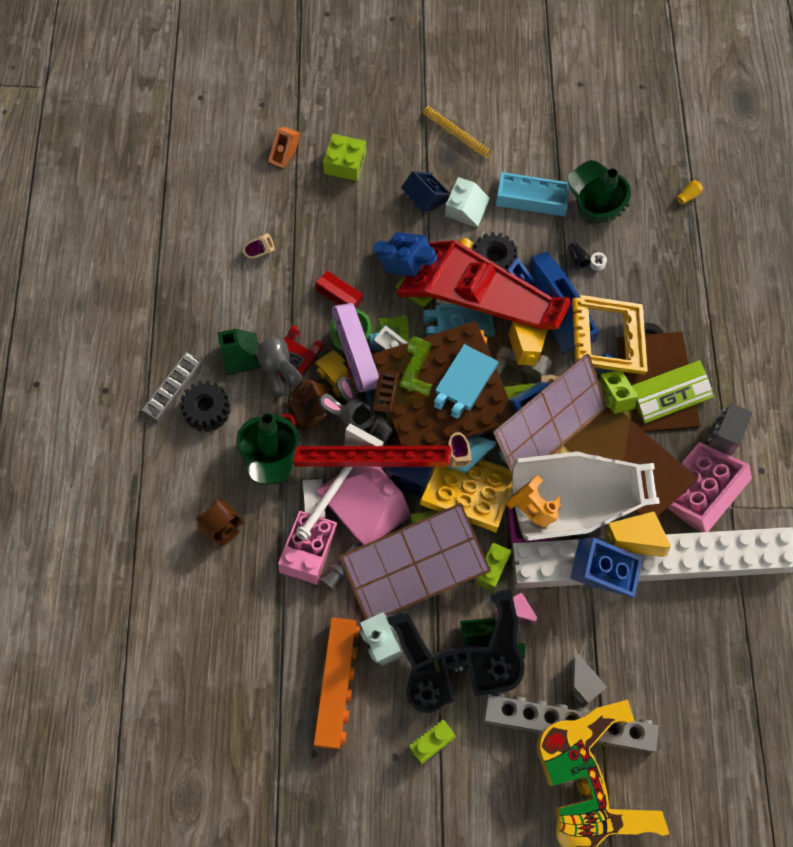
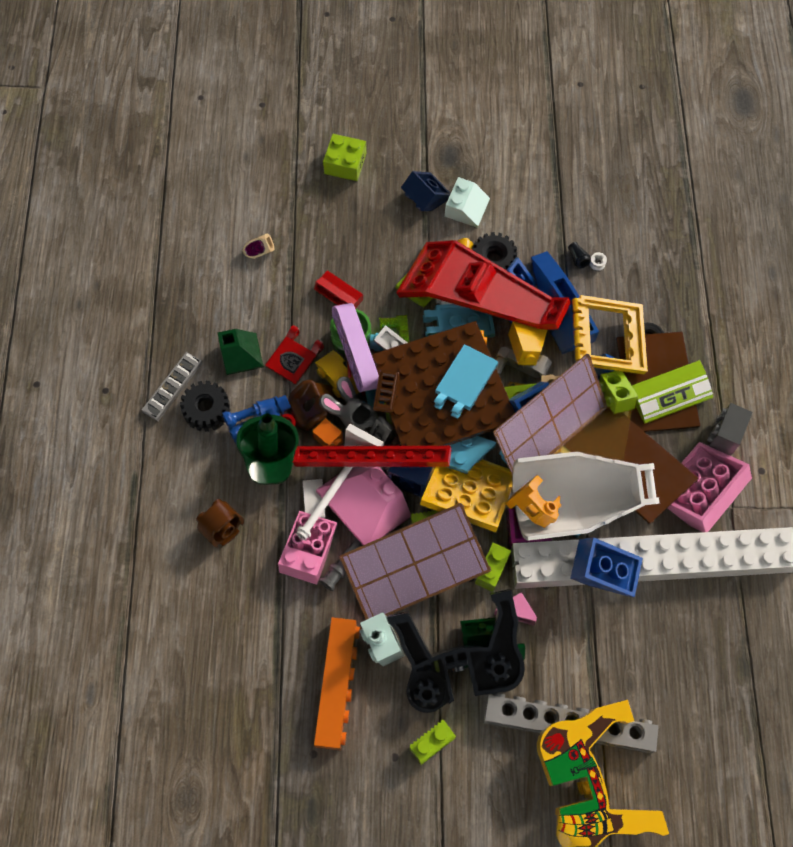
(271, 406): none -> blue piece
(275, 359): dark grey piece -> none
(283, 146): orange slope -> none
(328, 434): none -> orange brick
(405, 254): blue brick -> none
(420, 351): clear neon green beam -> none
(451, 126): yellow piece -> none
(460, 450): rock -> none
(533, 194): medium azure slope -> none
(584, 682): light grey slope -> none
(599, 192): dark green piece -> none
(639, 535): yellow slope -> none
(690, 192): yellow cone -> none

